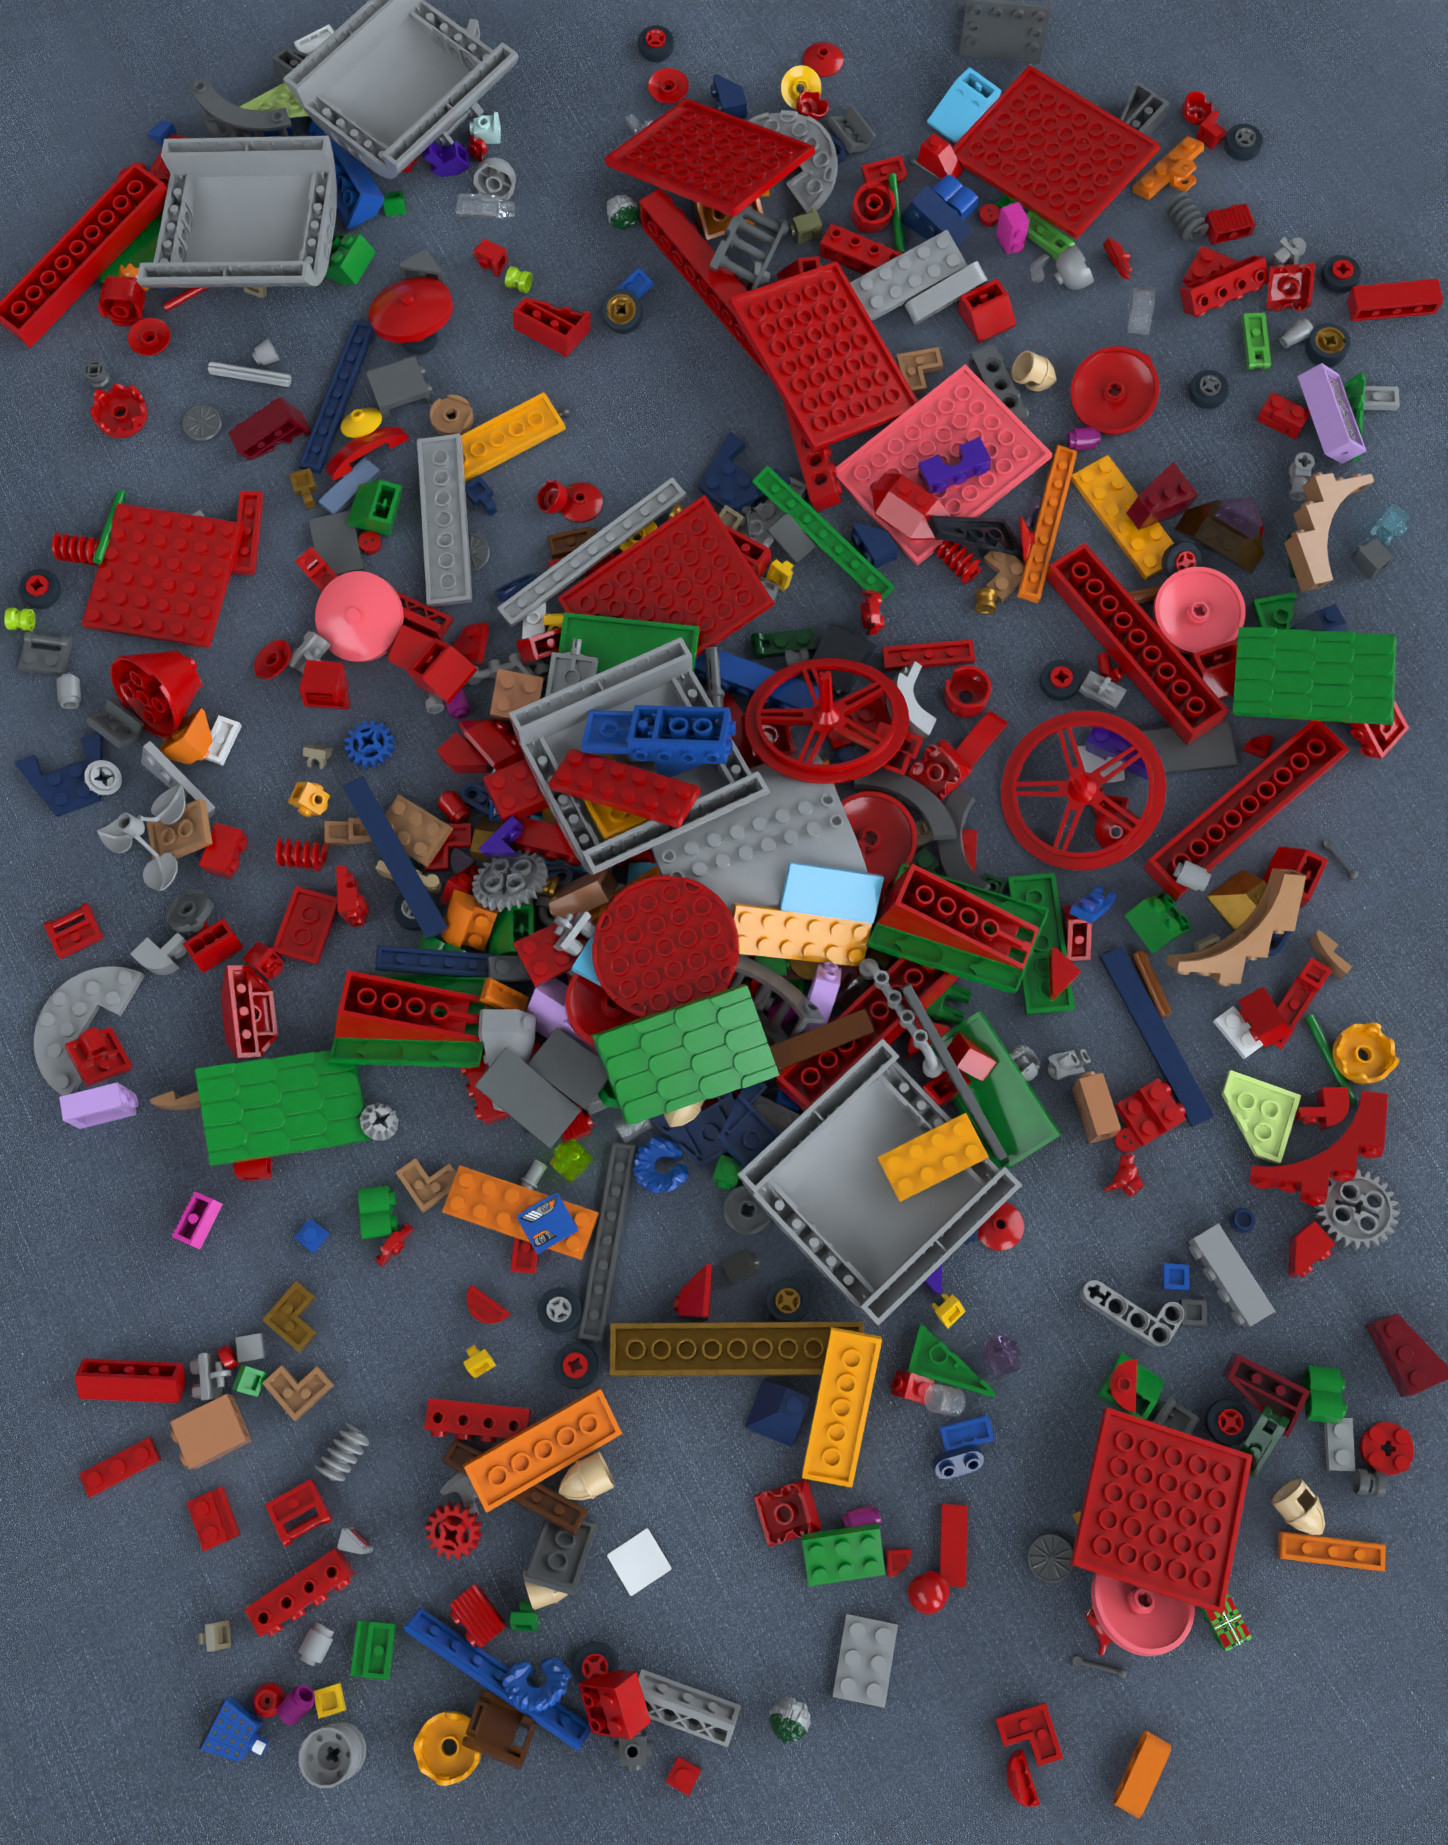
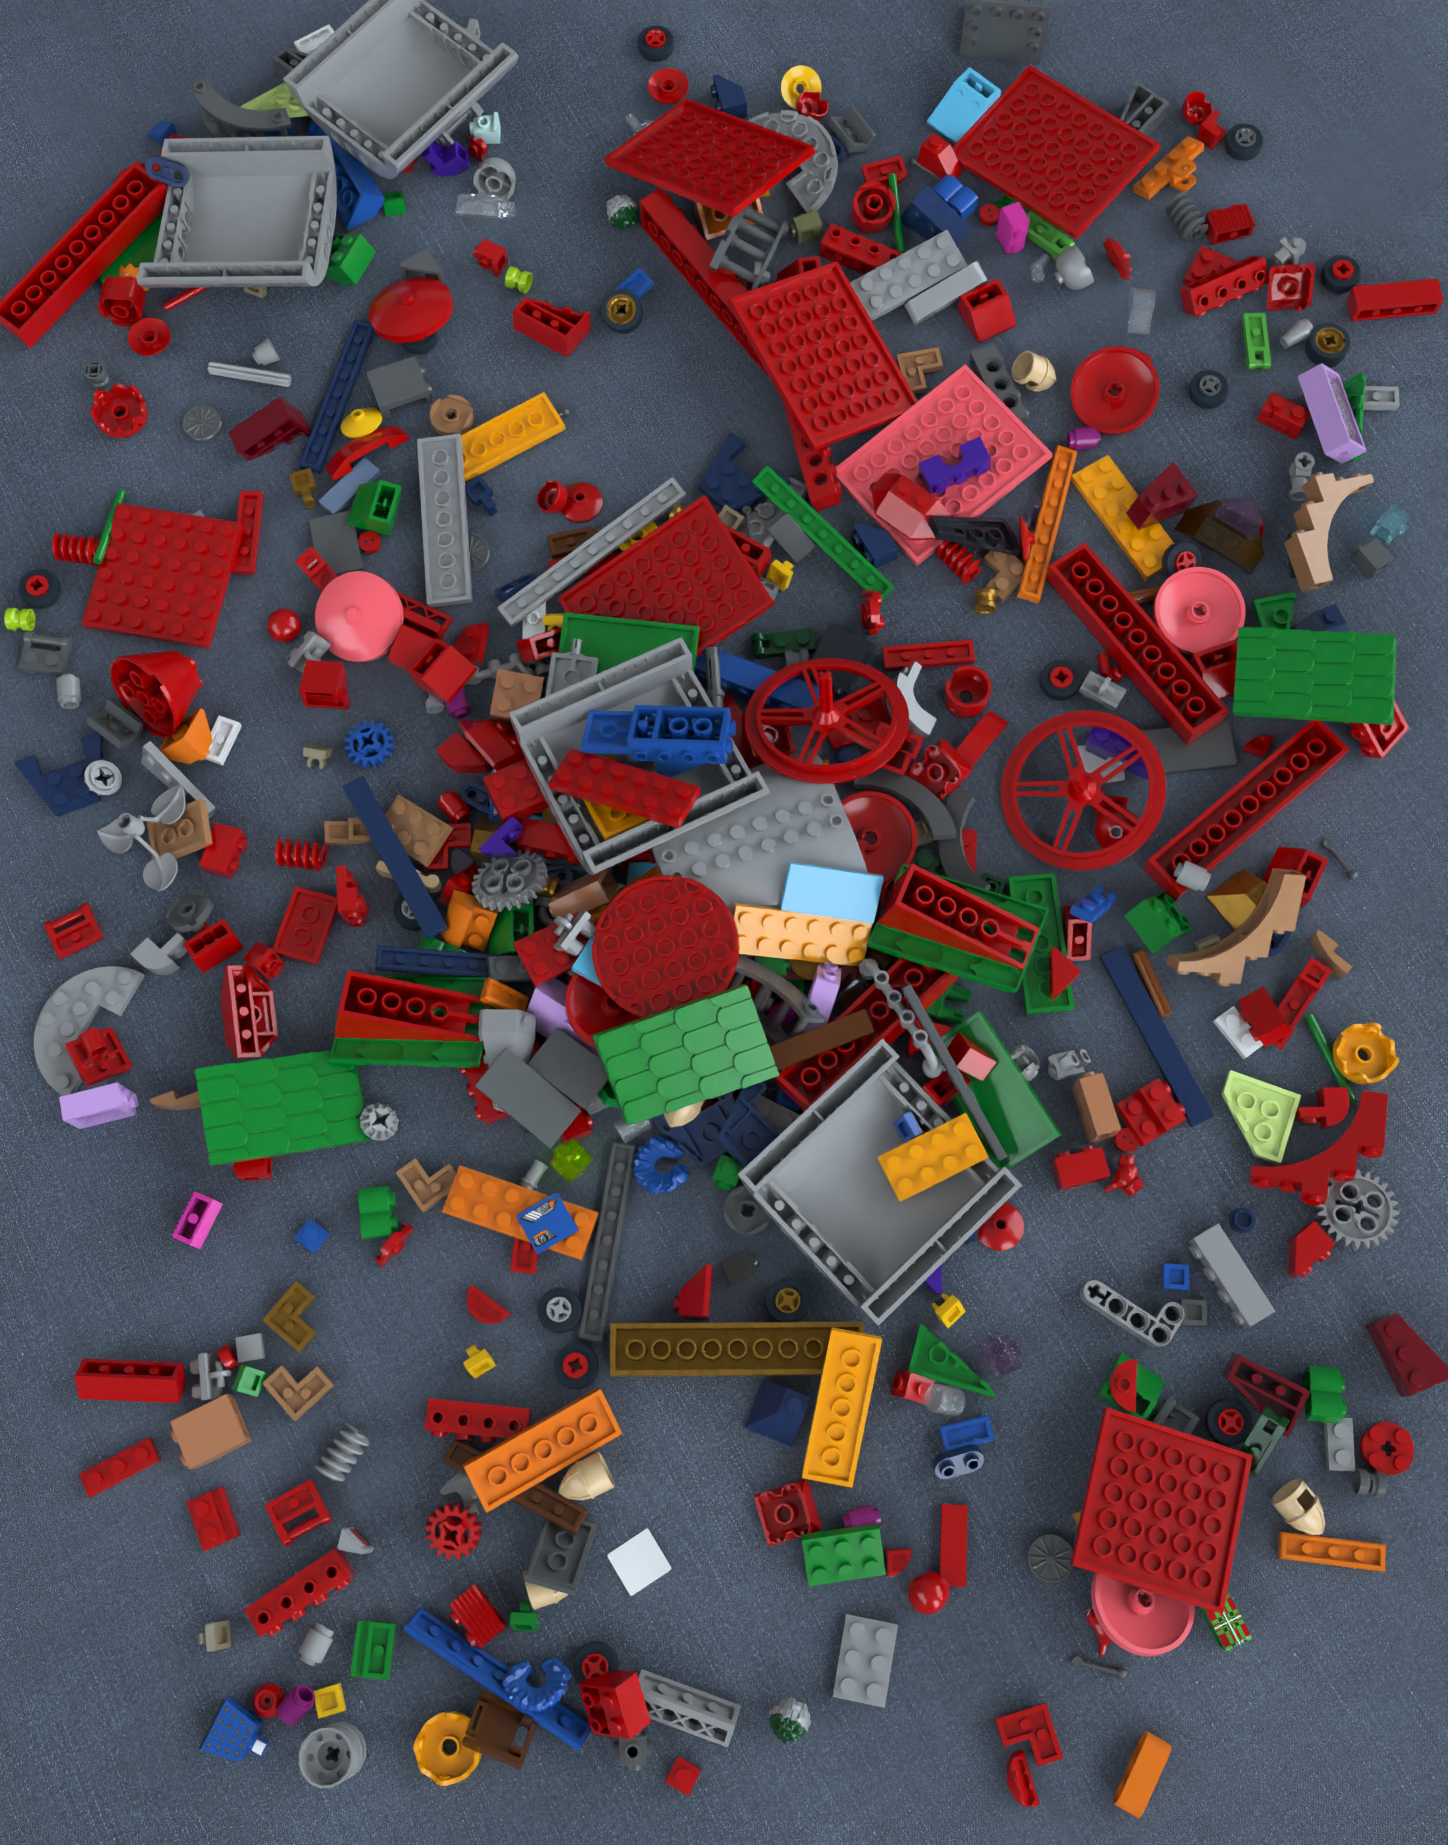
(167, 171): none -> dark blue plate
(272, 659): red dish -> none
(284, 625): none -> red hair
(309, 799): light orange brick -> none
(823, 58): red dish -> none
(908, 1127): none -> blue plate
(1080, 1168): none -> red brick

